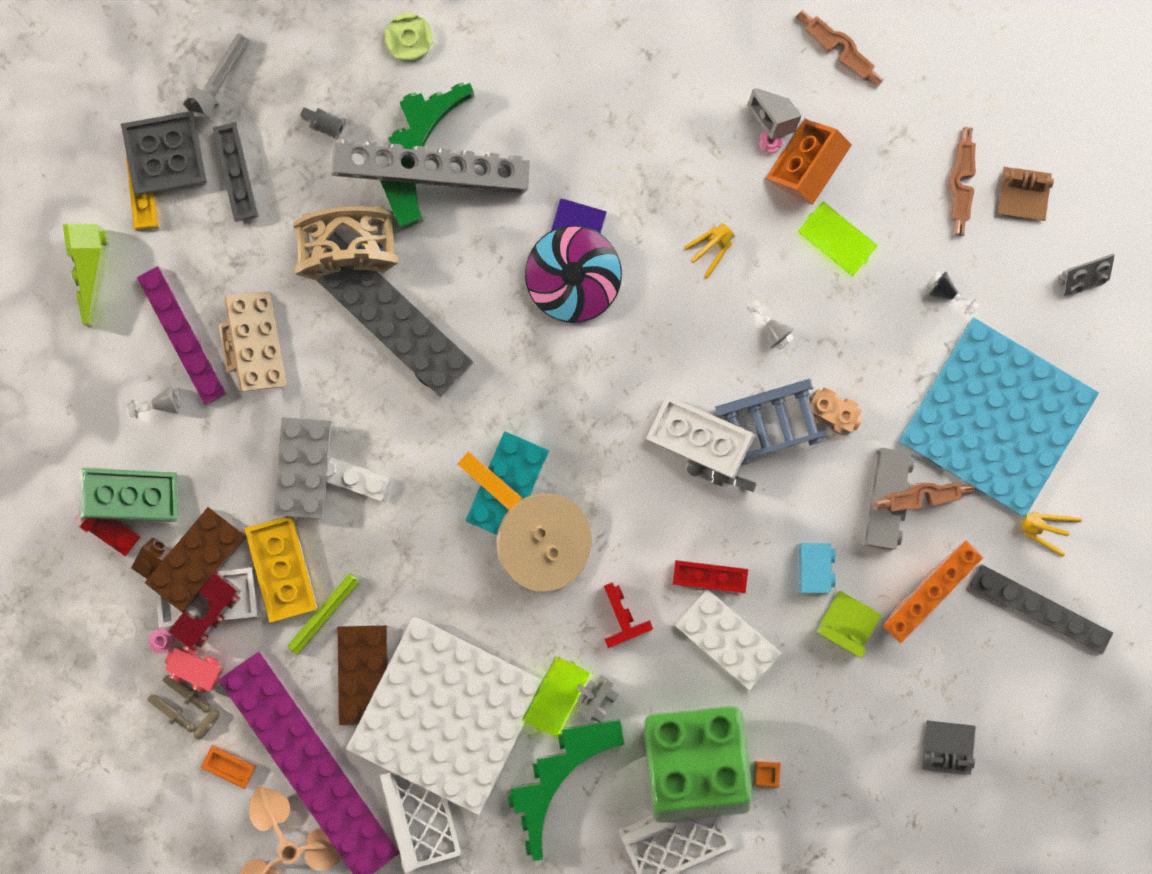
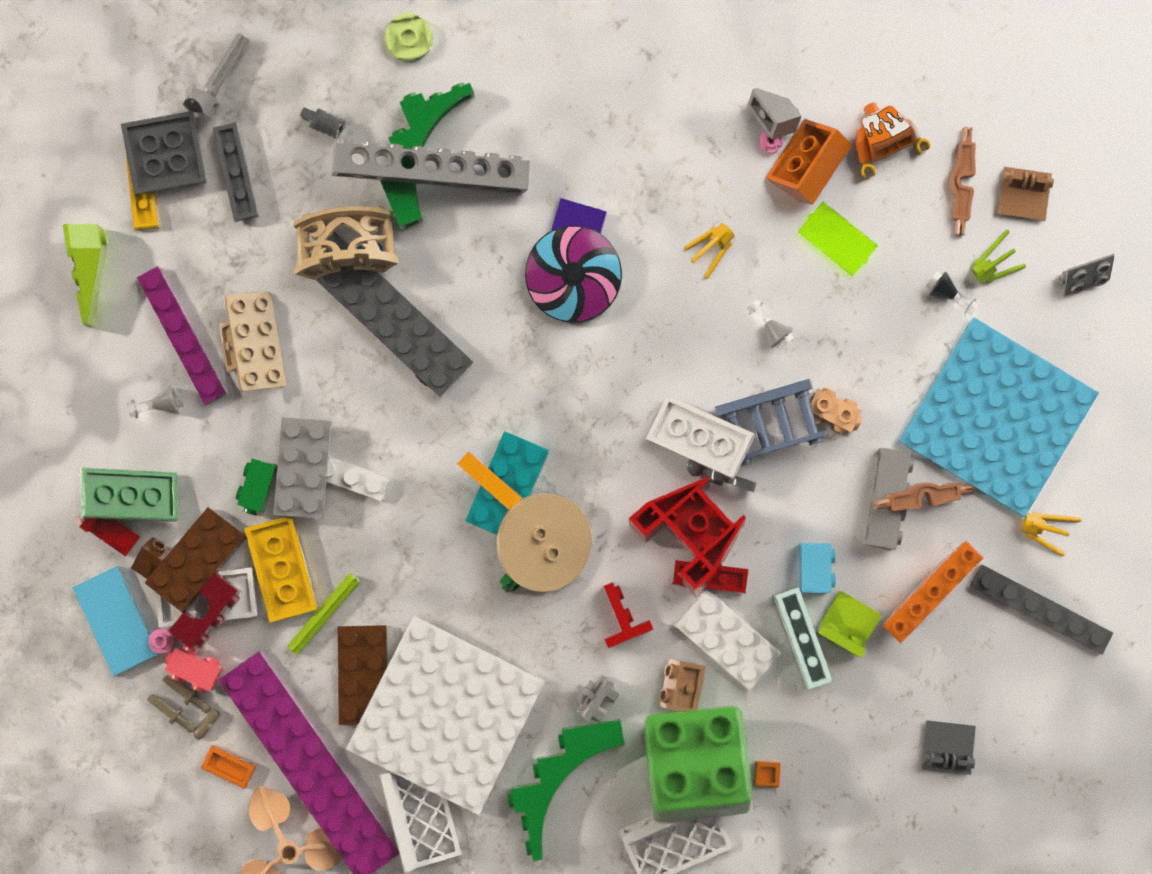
(115, 620): none -> medium azure tile
(257, 486): none -> green brick
(508, 584): none -> green plate
(556, 696): clear neon green piece -> none
(682, 685): none -> medium nougat bracket
(696, 525): none -> red wedge
(802, 638): none -> light aqua brick
(829, 39): nougat piece -> none
(885, 133): none -> torso
(985, 270): none -> lime plant

